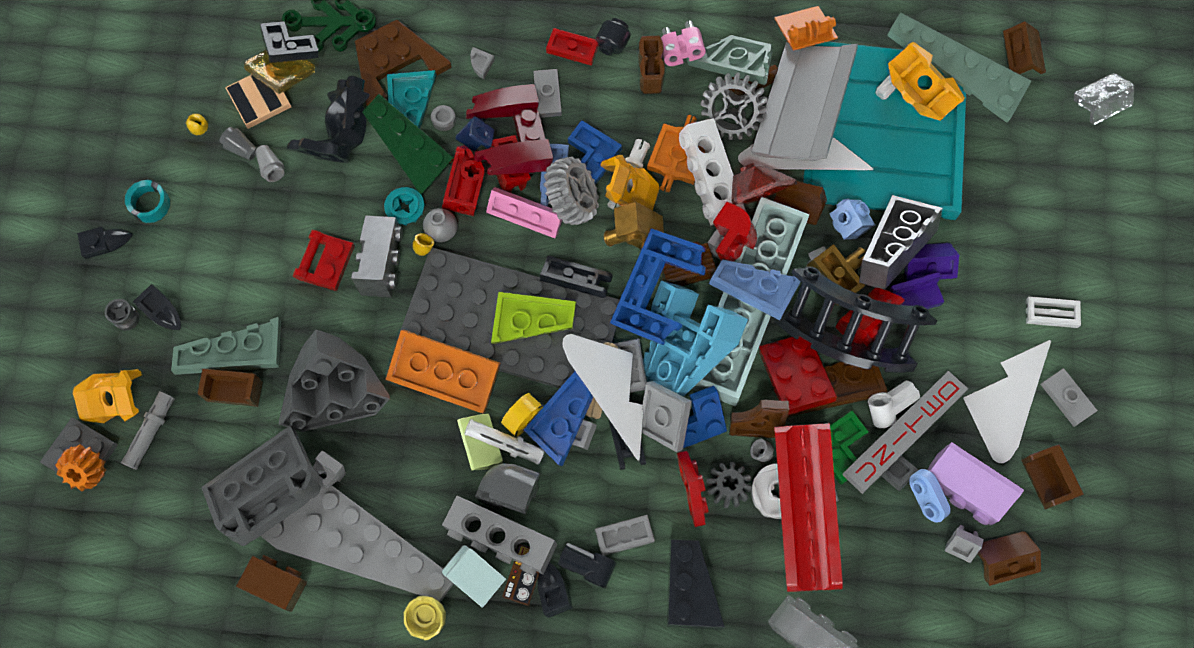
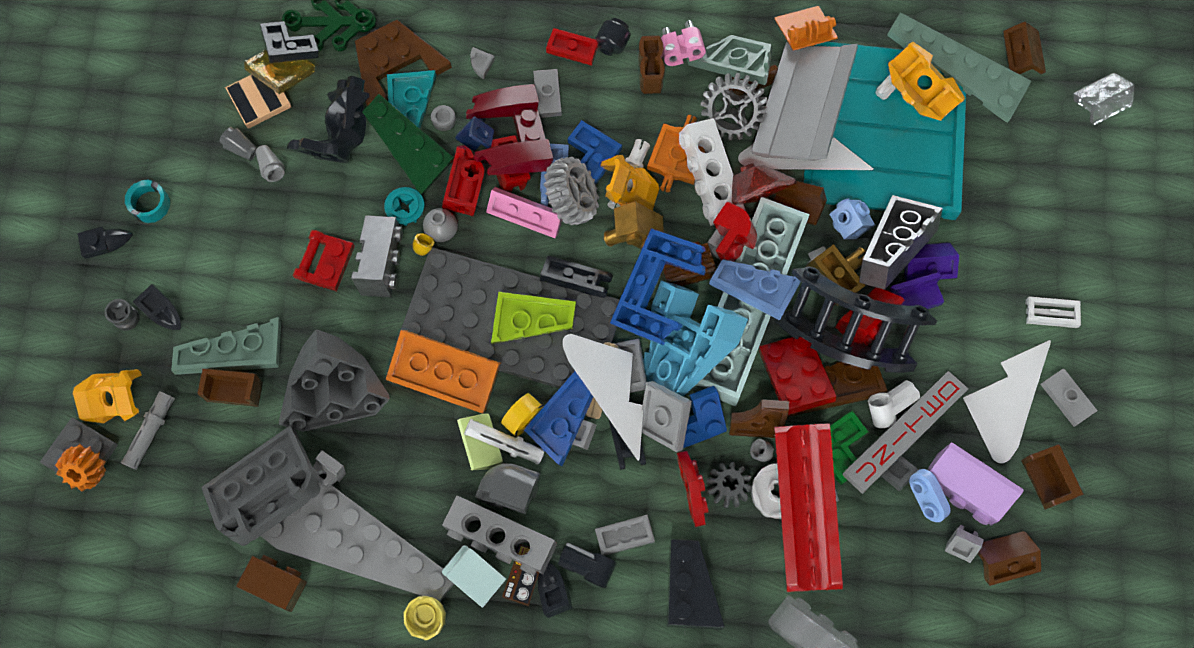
(194, 127): yellow hinge -> none

